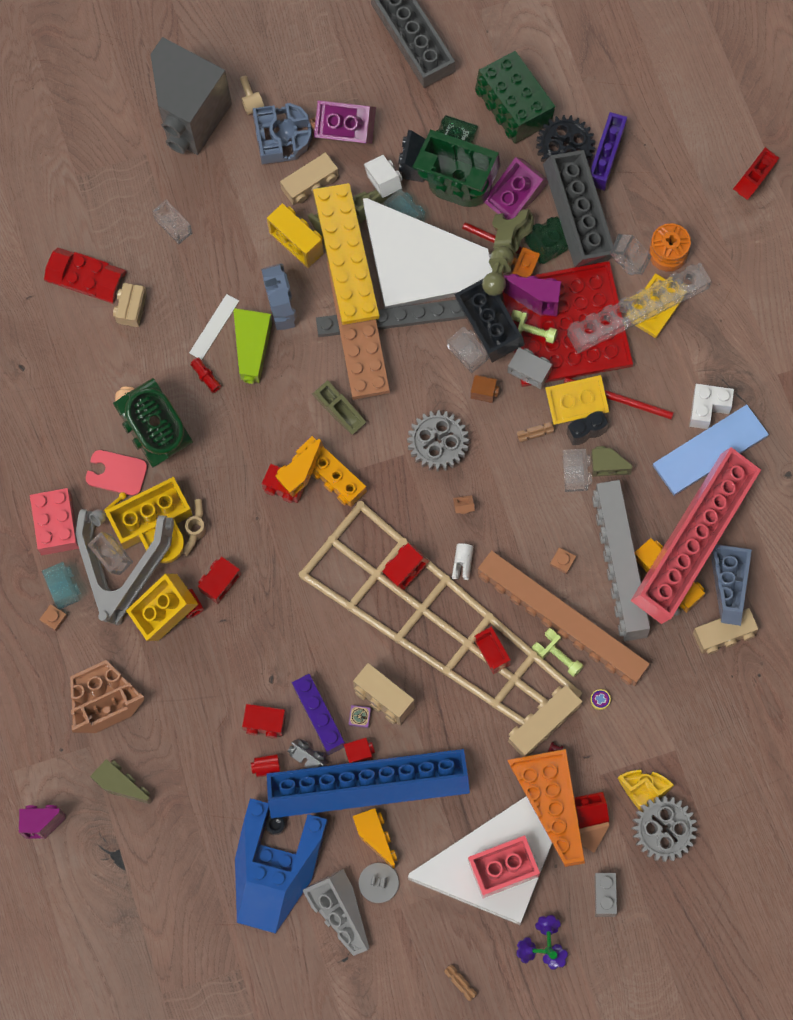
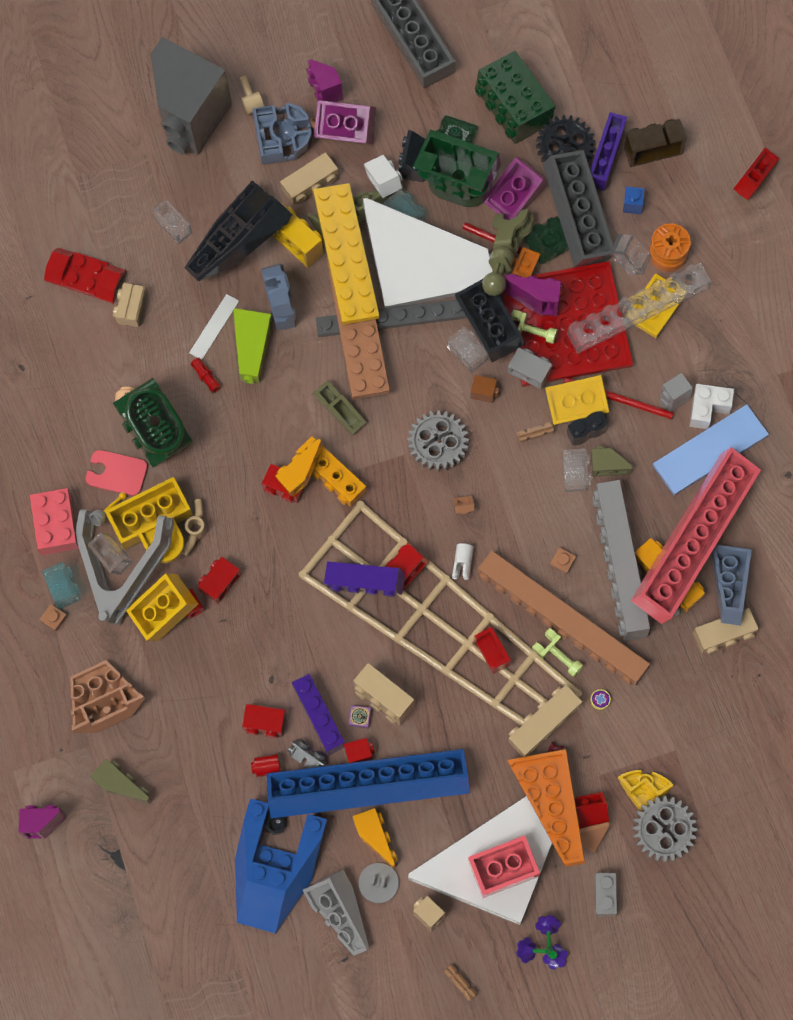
(238, 232): none -> black wedge
(325, 81): none -> magenta slope
(364, 578): none -> dark purple brick
(428, 913): none -> tan brick
(633, 200): none -> blue brick
(654, 142): none -> dark brown piece
(675, 392): none -> light grey brick

